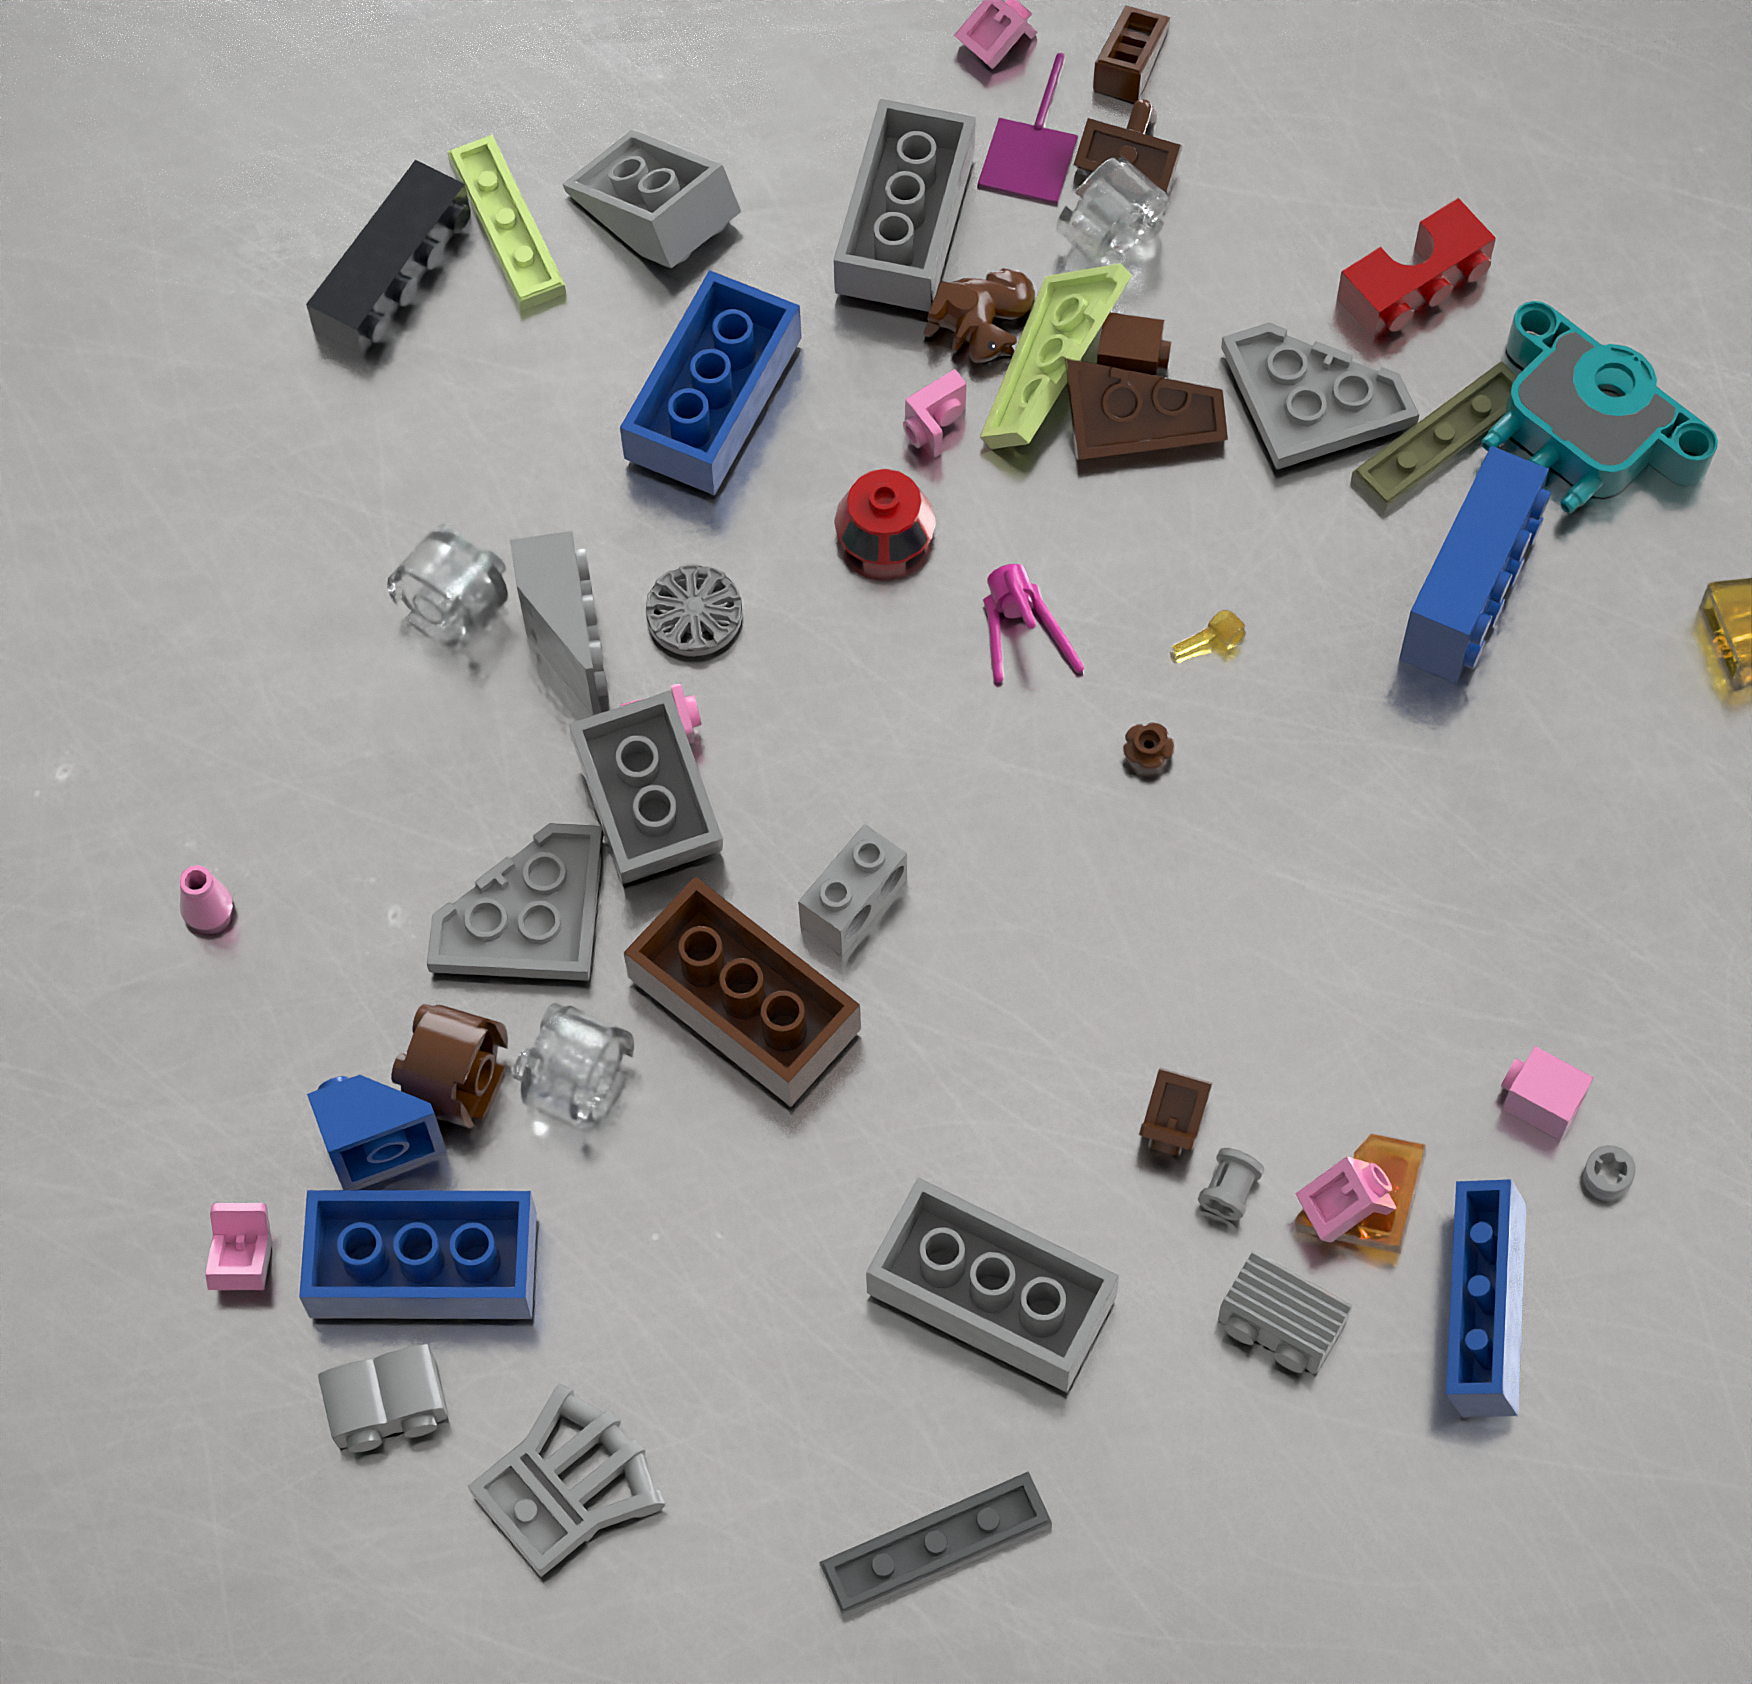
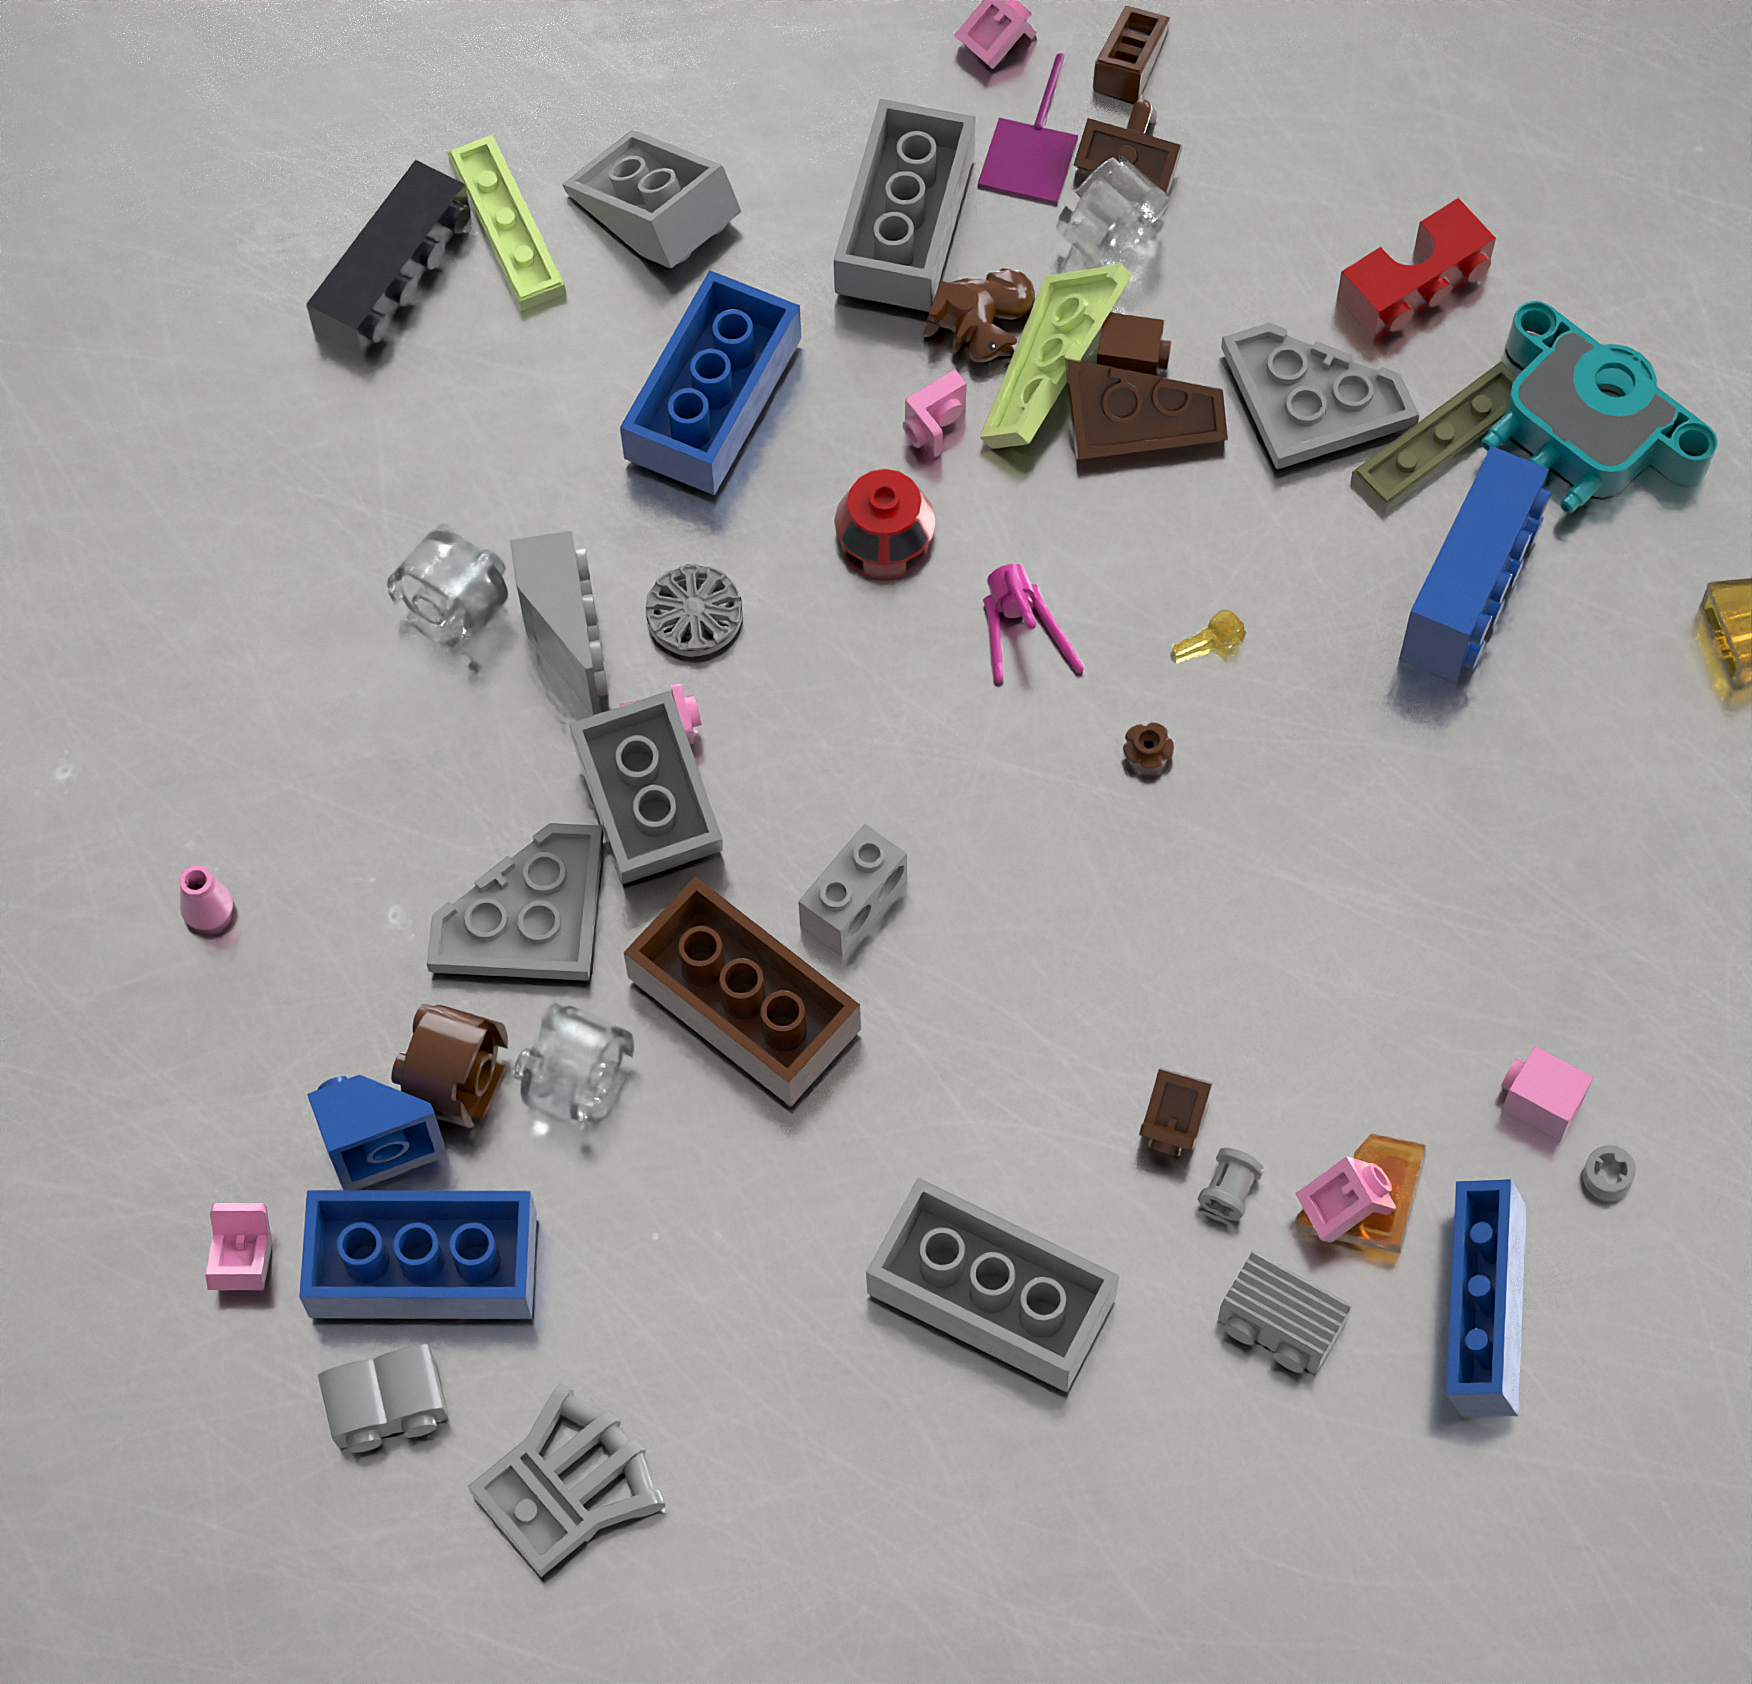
(935, 1544): dark grey tile -> none

